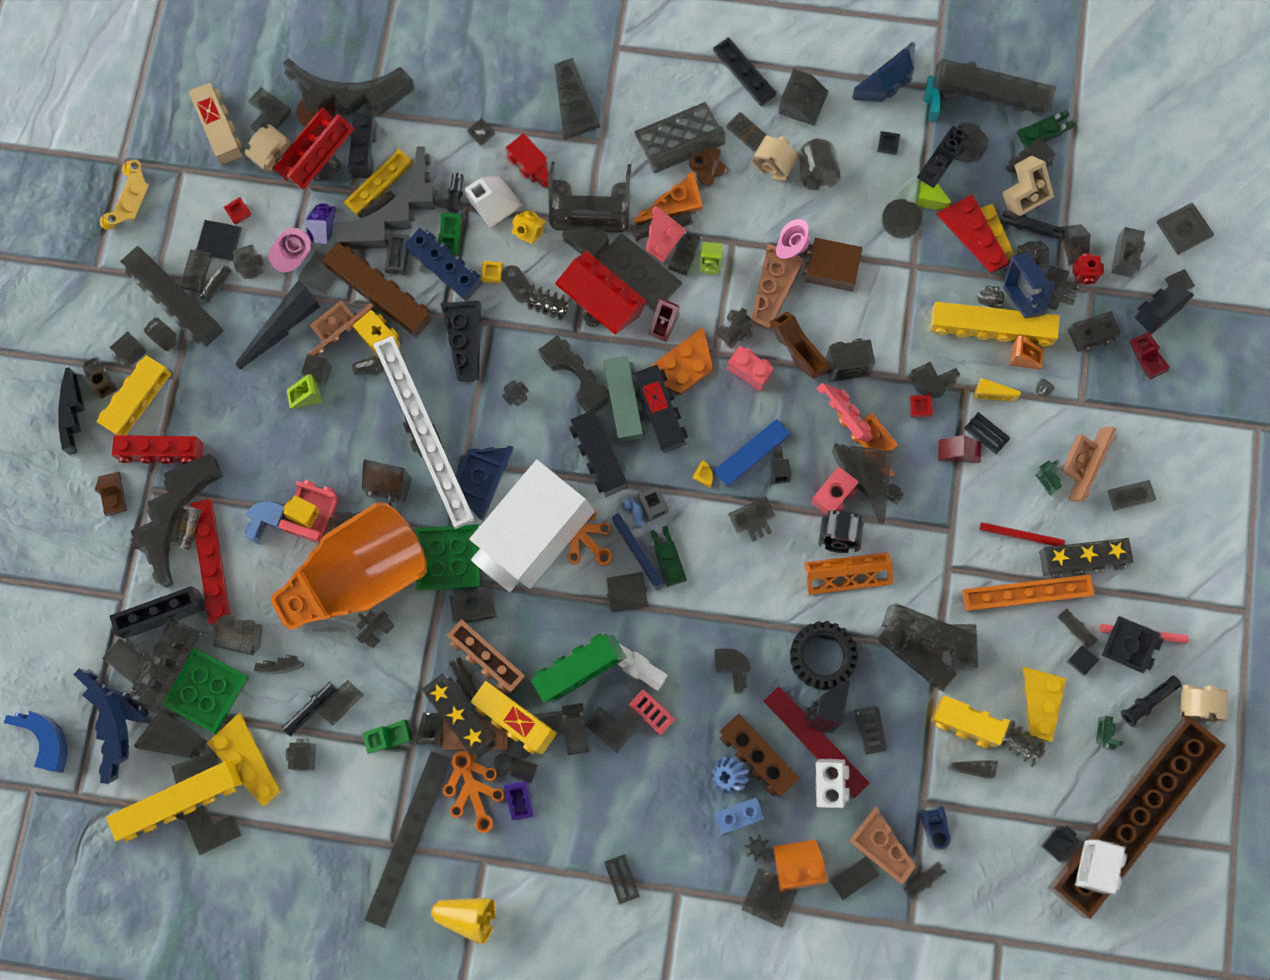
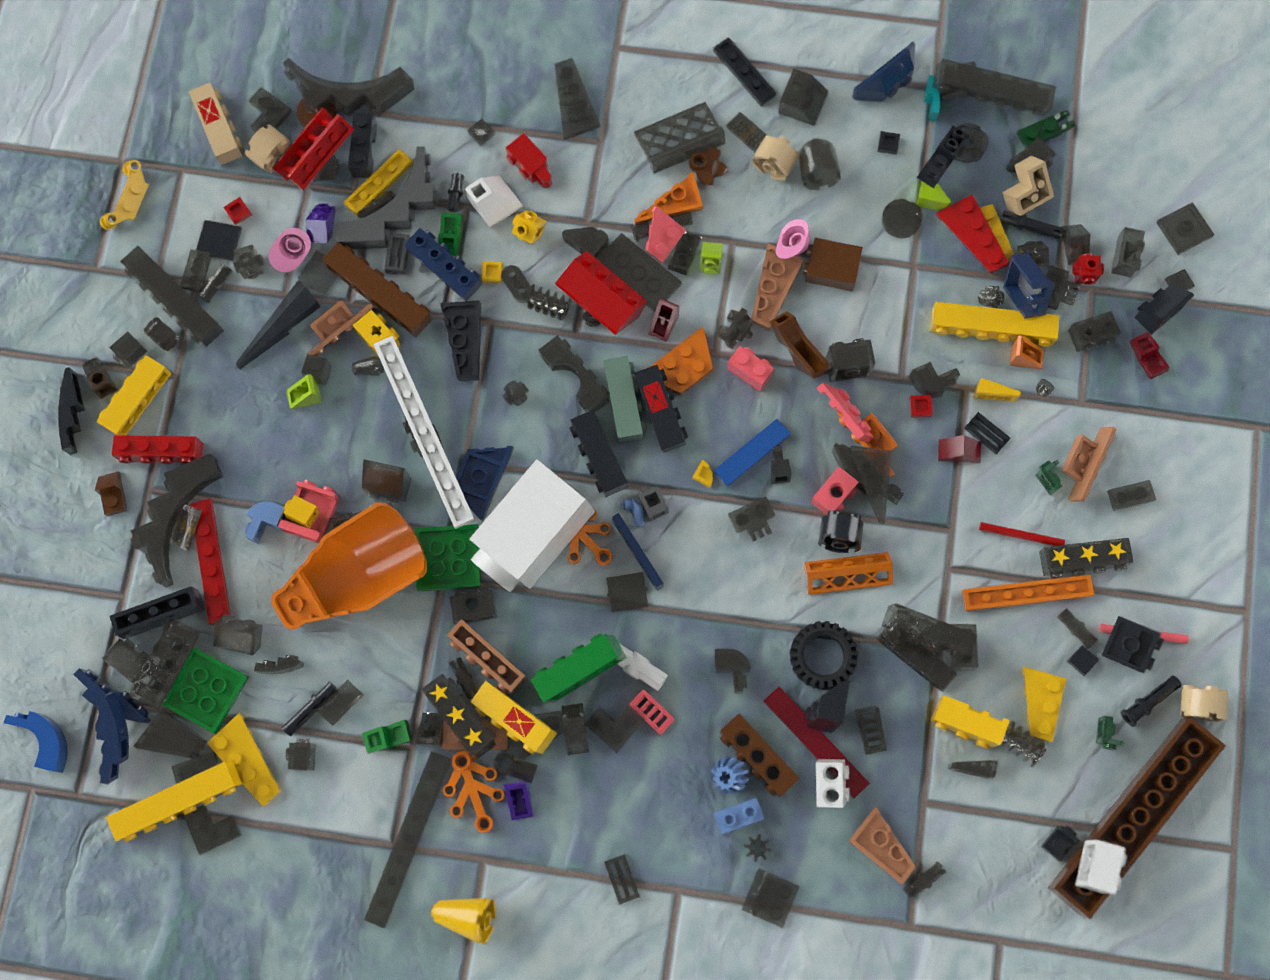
(367, 635): clear smoke hips -> none
(580, 211): clear smoke windscreen -> none
(668, 559): dark green hinge -> none
(799, 865): orange slope -> none
(854, 878): clear smoke plate -> none
(935, 826): dark blue piece -> none

